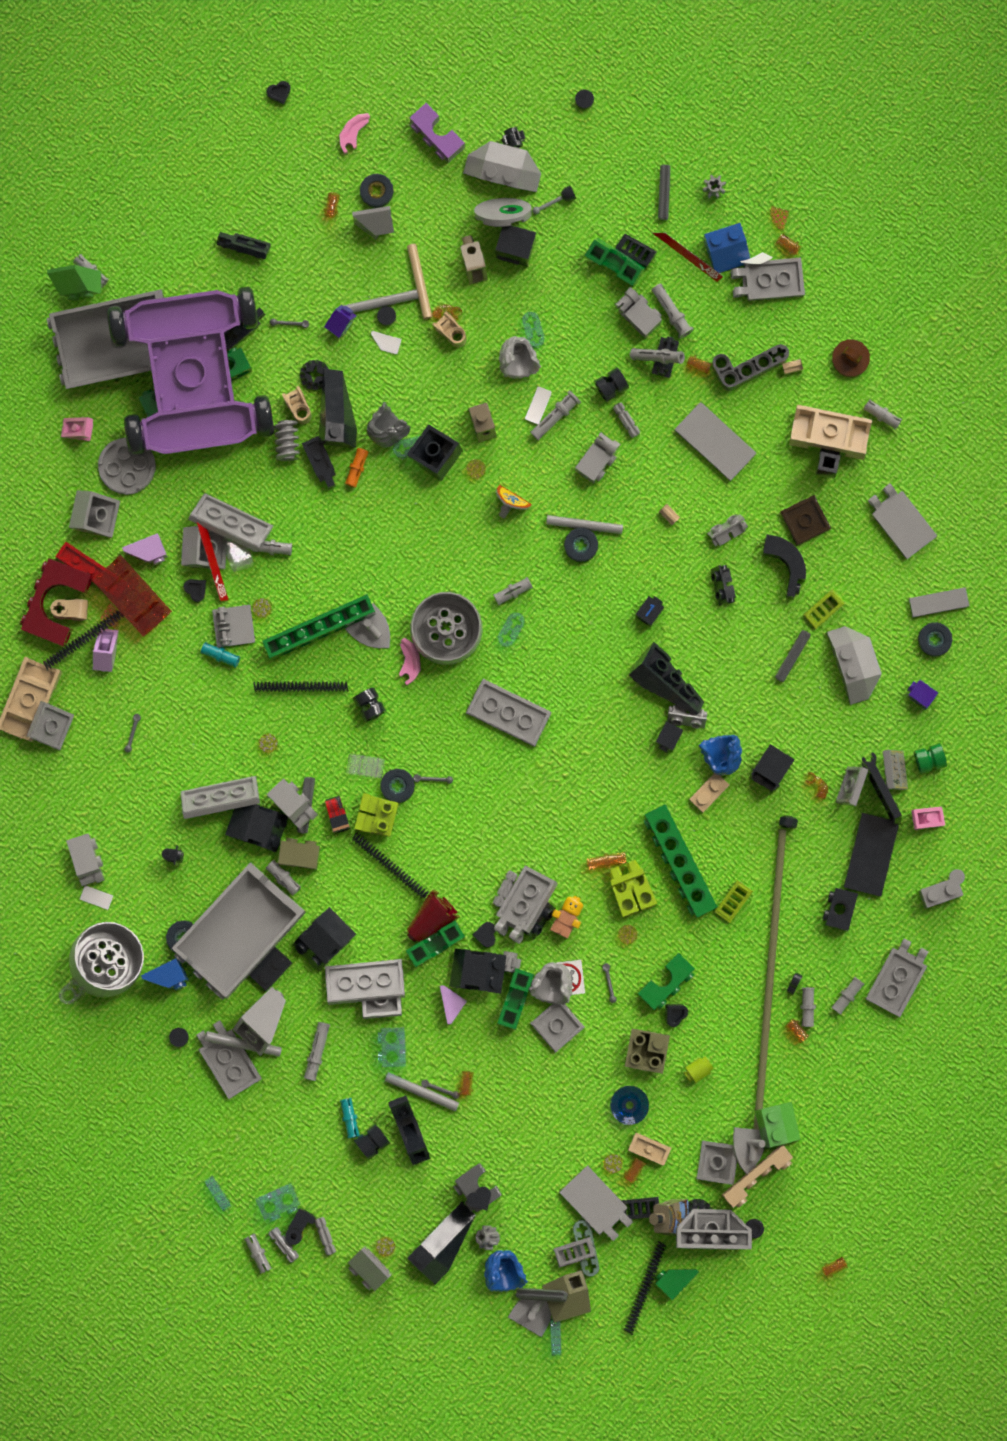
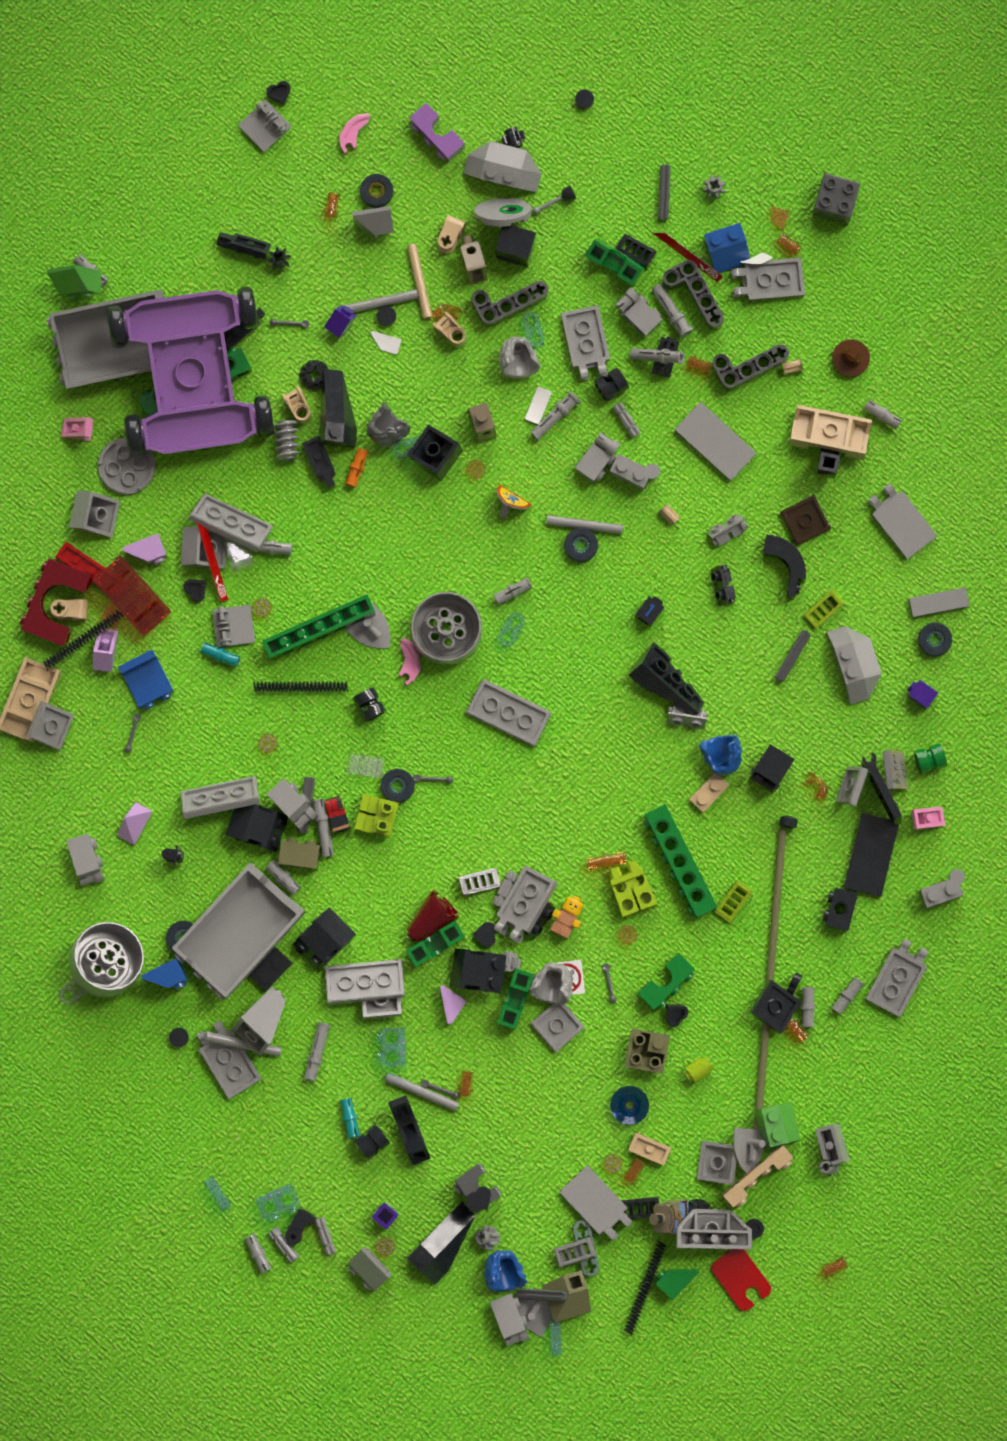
(96, 897): white sticker -> none
(134, 823): none -> lavender slope
(146, 680): none -> blue panel
(264, 125): none -> light grey hinge
(278, 253): none -> black gear
(323, 827): none -> light grey pin
(385, 1215): none -> dark purple brick
(402, 878): piece -> none
(451, 231): none -> tan piece
(478, 874): none -> light grey slope
(509, 1319): none -> light grey hinge
(512, 300): none -> dark grey beam
(586, 340): none -> light grey tile
(634, 473): none -> light grey hinge
(668, 737): black brick -> none
(697, 296): none -> dark grey beam
(737, 1274): none -> red piece
(775, 1006): none -> black plate
(832, 1148): none -> light grey hinge
(836, 198): none -> dark grey piece

